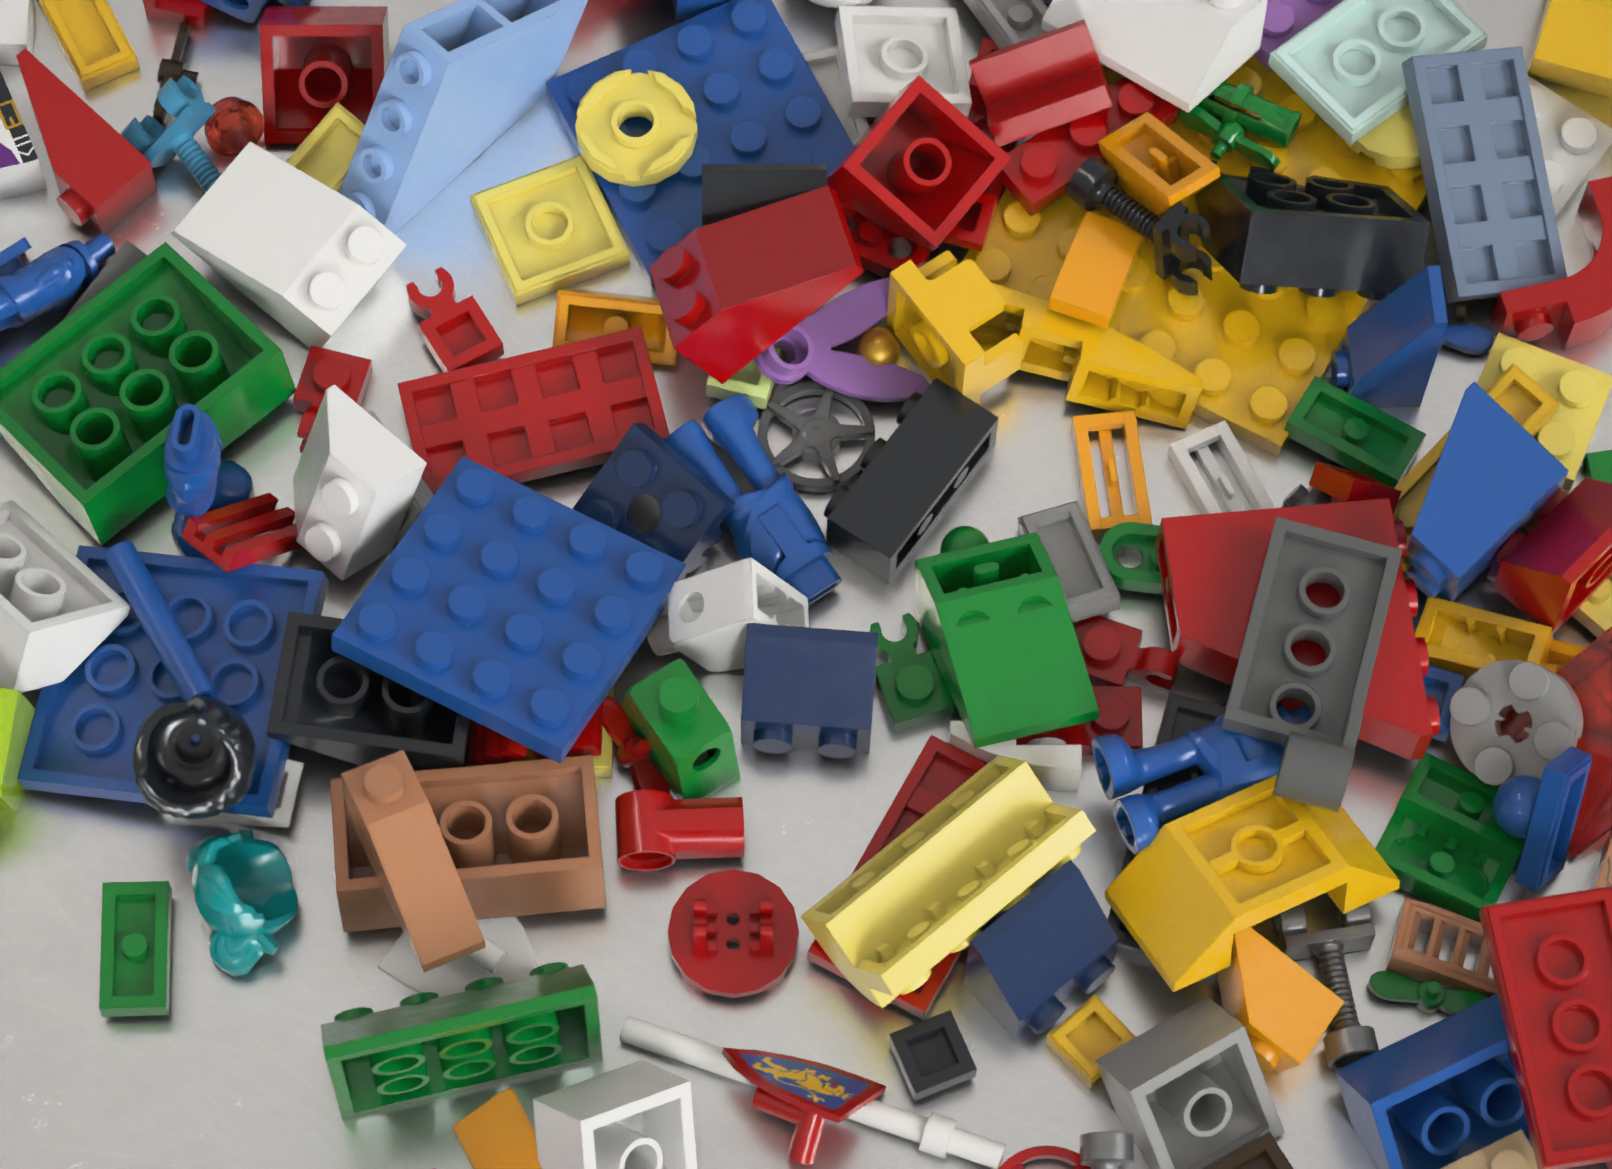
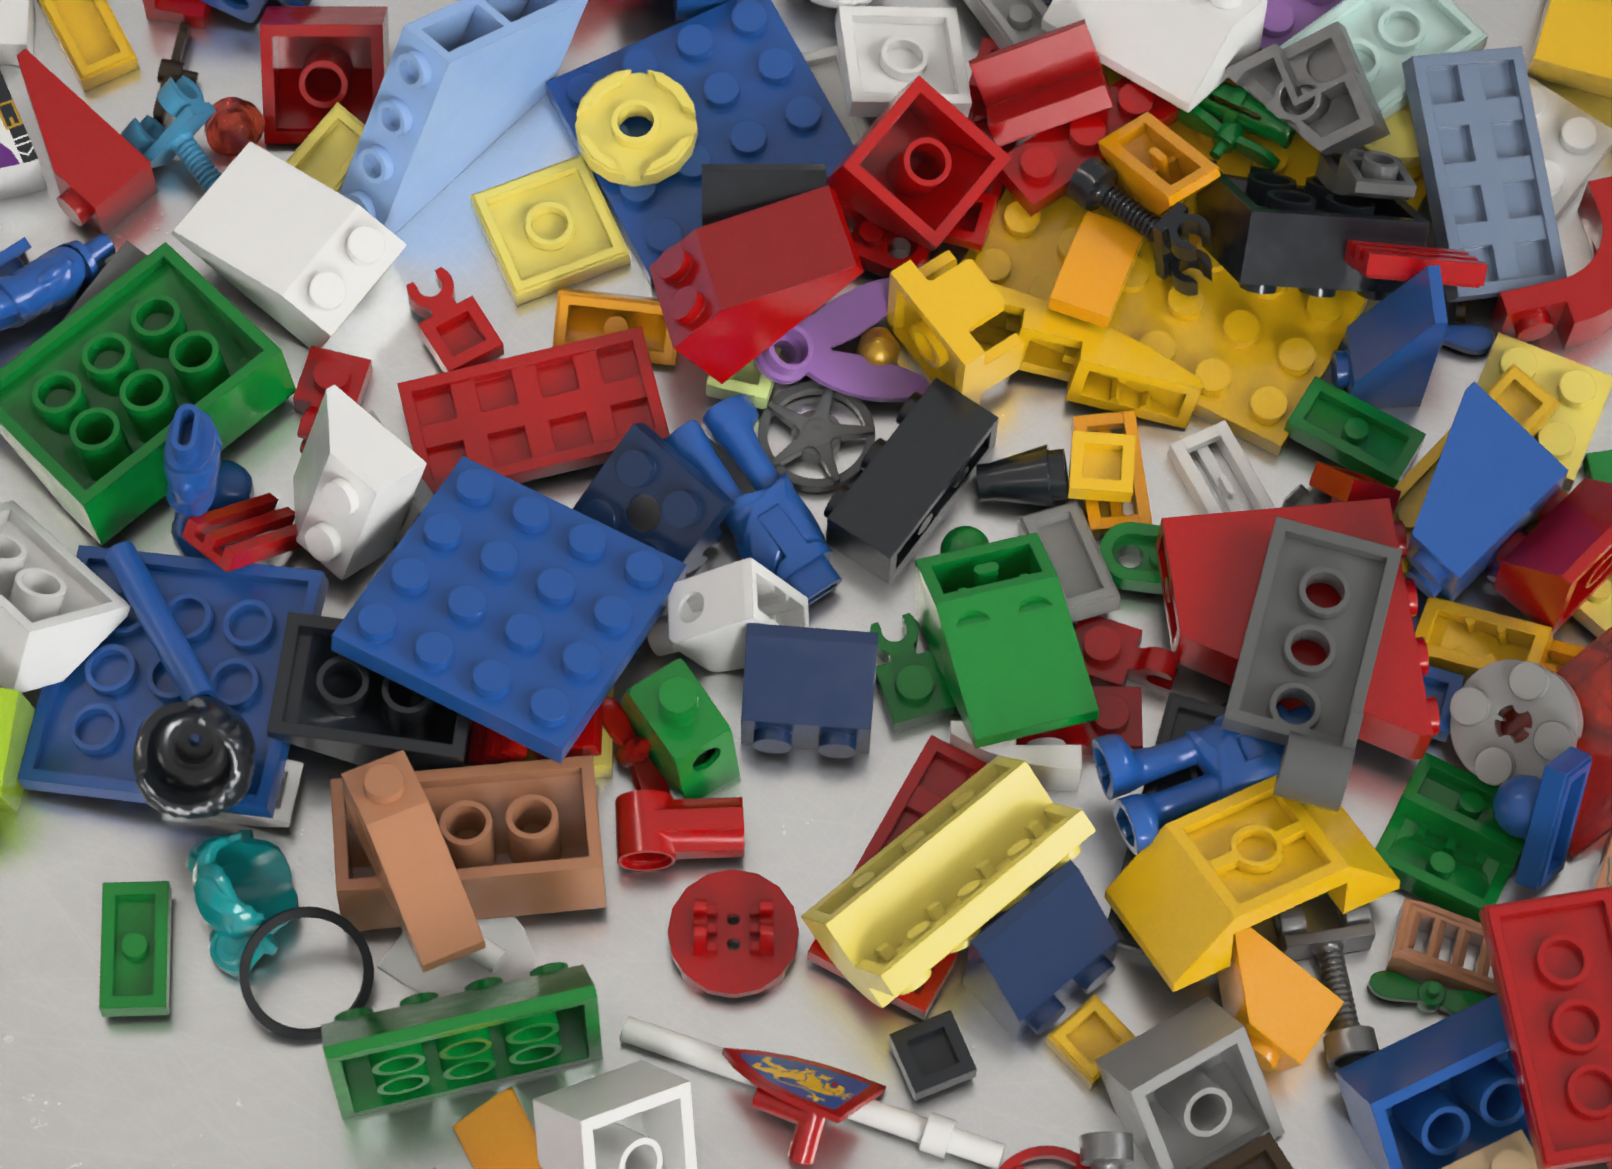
(268, 926): none -> black piece
(1025, 478): none -> black cone
(1101, 466): none -> yellow plate
(1316, 90): none -> flat silver slope
(1365, 175): none -> dark grey slope
(1404, 261): none -> red tile

